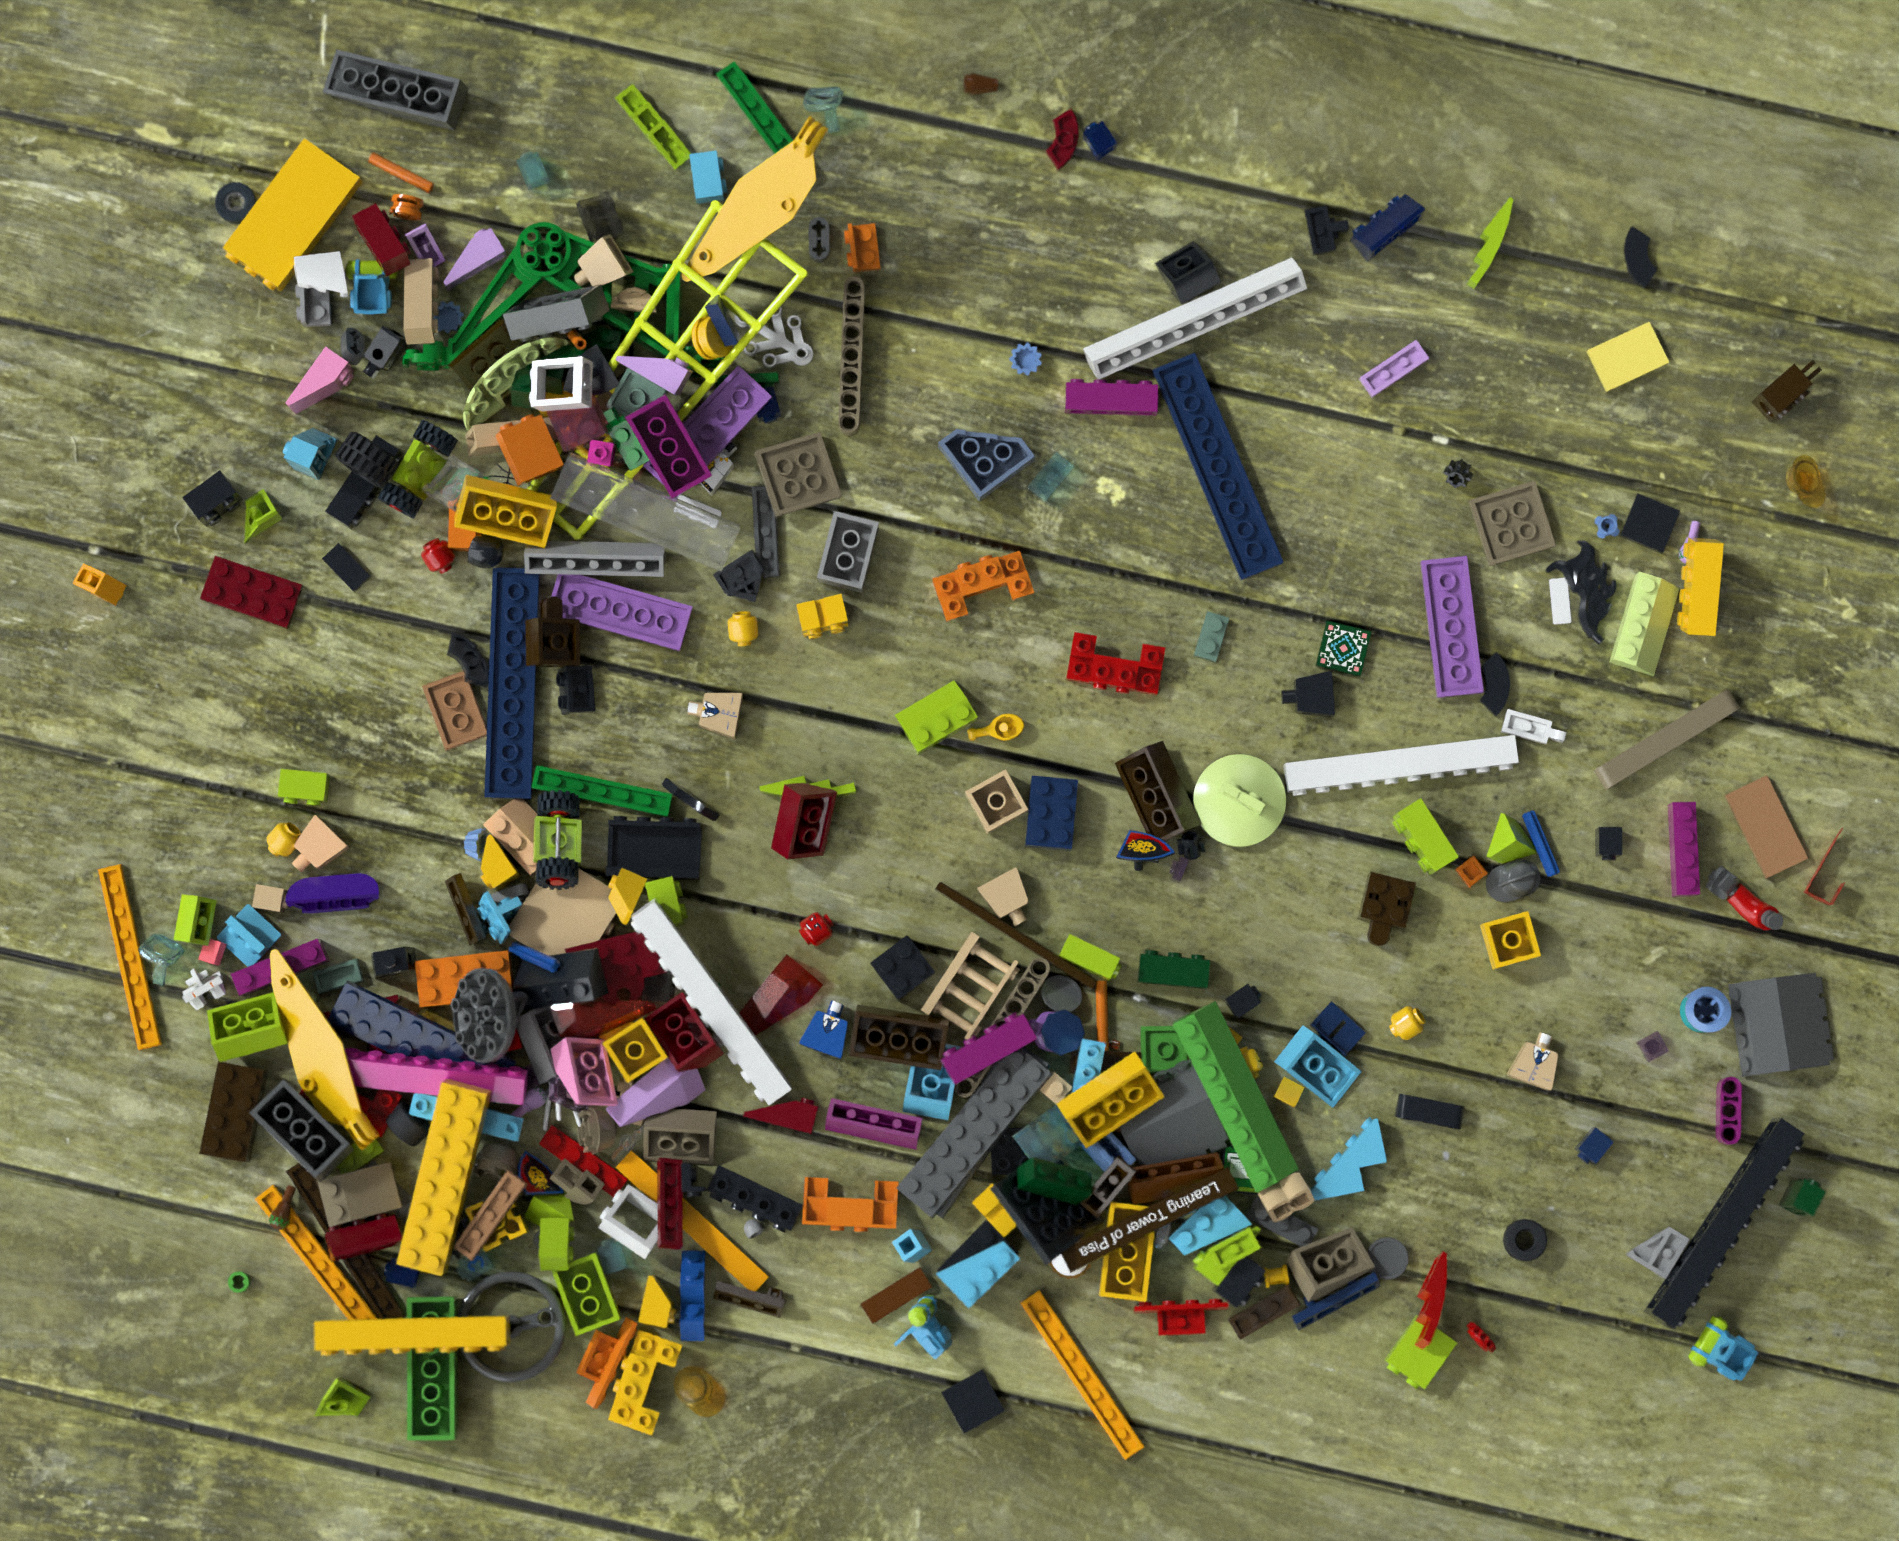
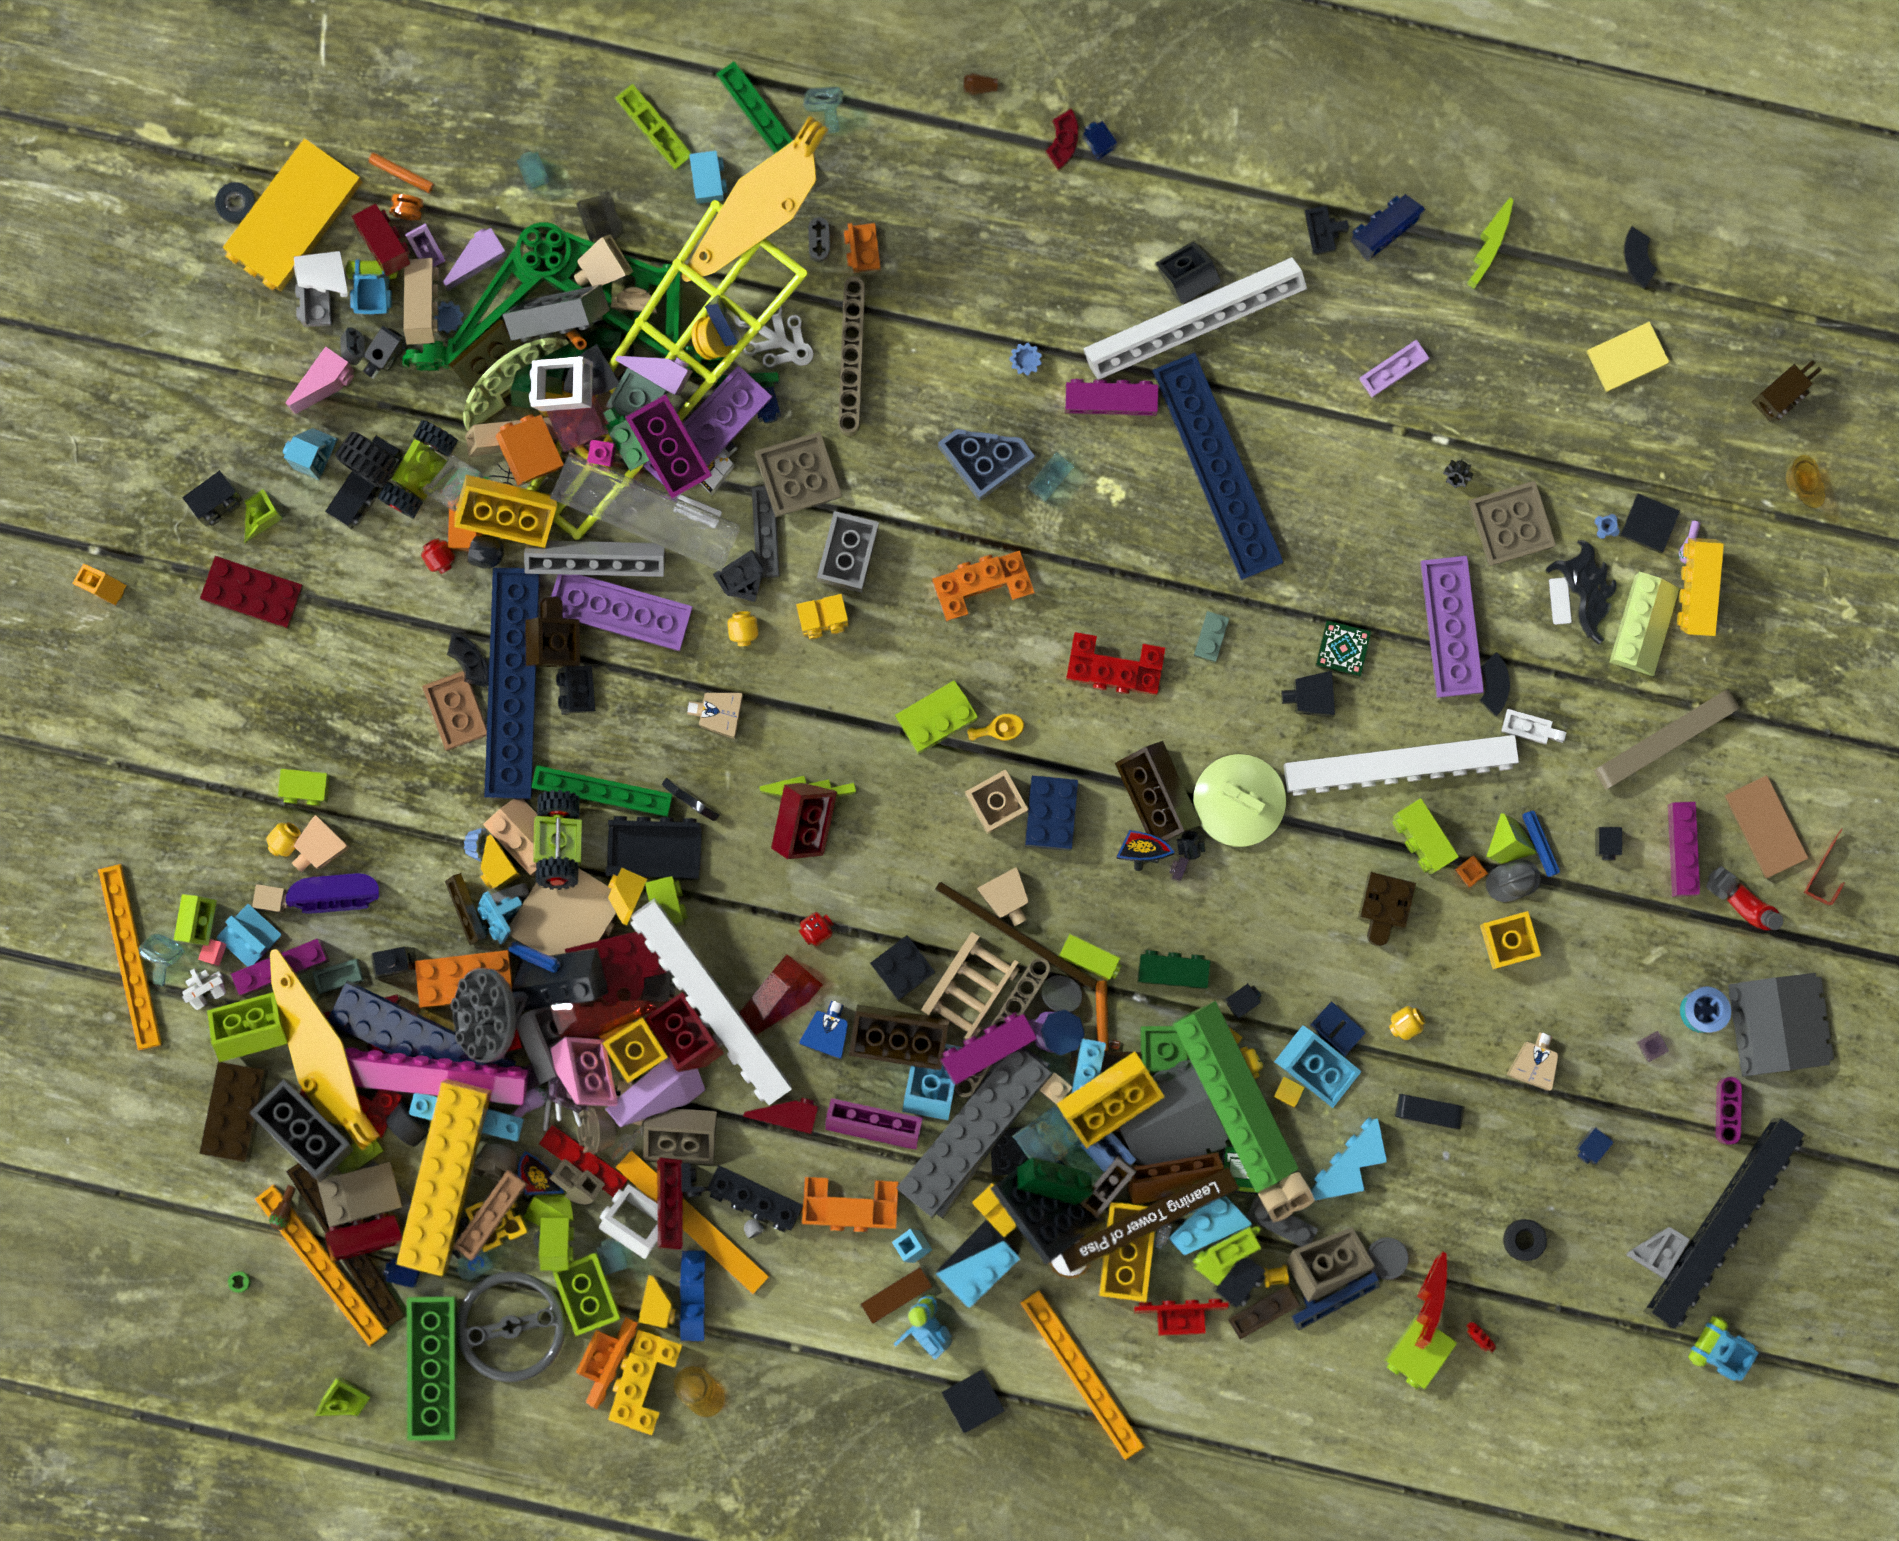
(346, 567): black tile -> none
(396, 89): dark grey slope -> none
(409, 1333): yellow brick -> none
(765, 1303): dark brown hinge -> none
(1802, 1197): dark green brick -> none

